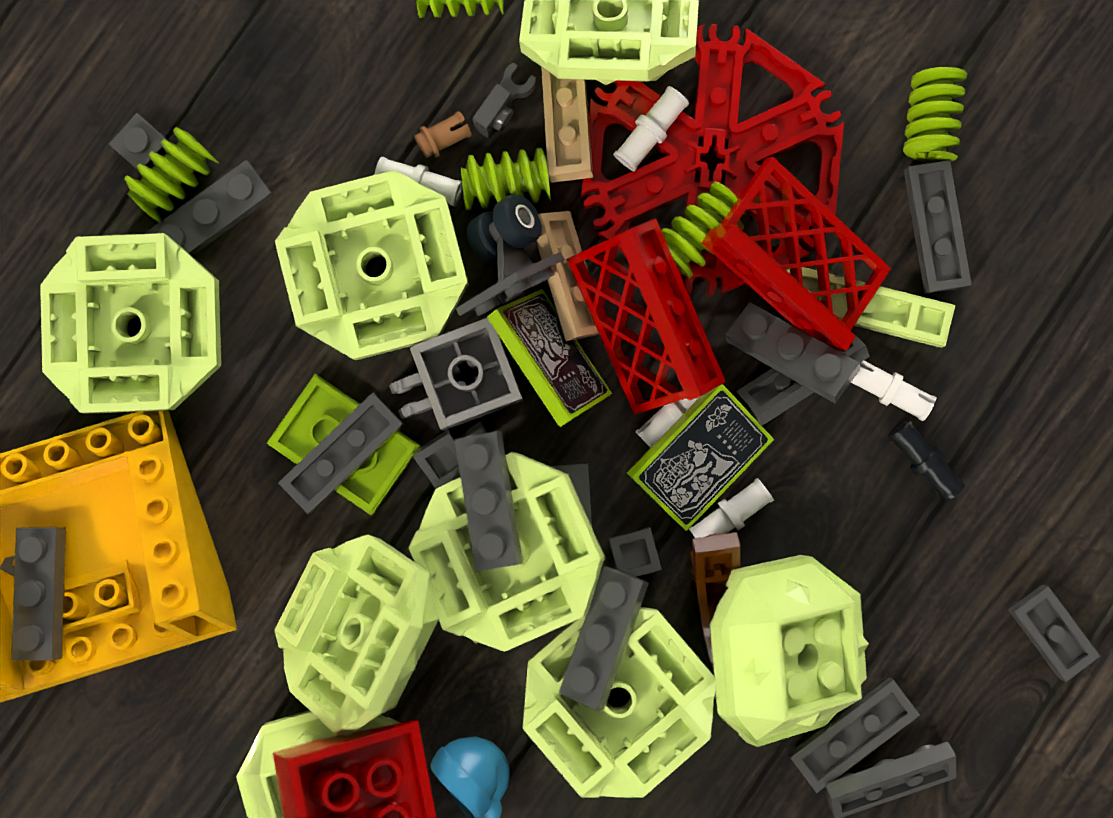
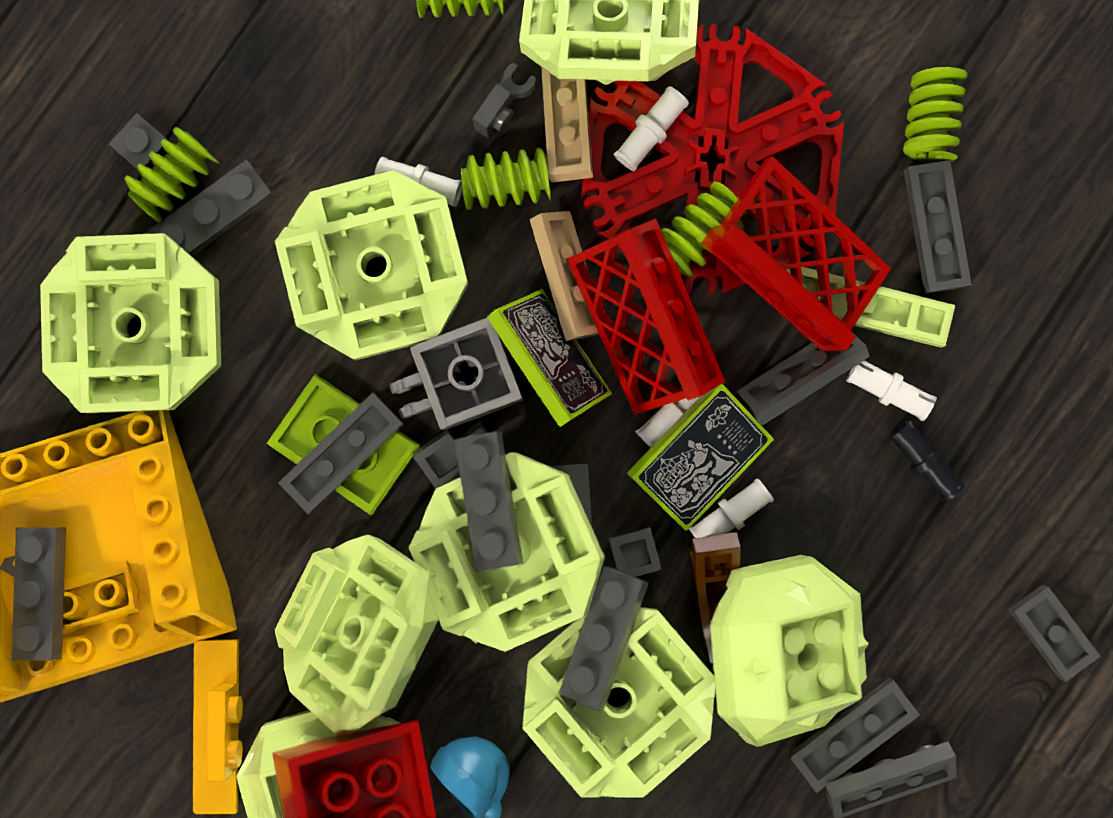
(216, 726): none -> yellow bracket
(440, 135): medium nougat pin -> none
(500, 240): plate -> none
(793, 352): dark grey plate -> none

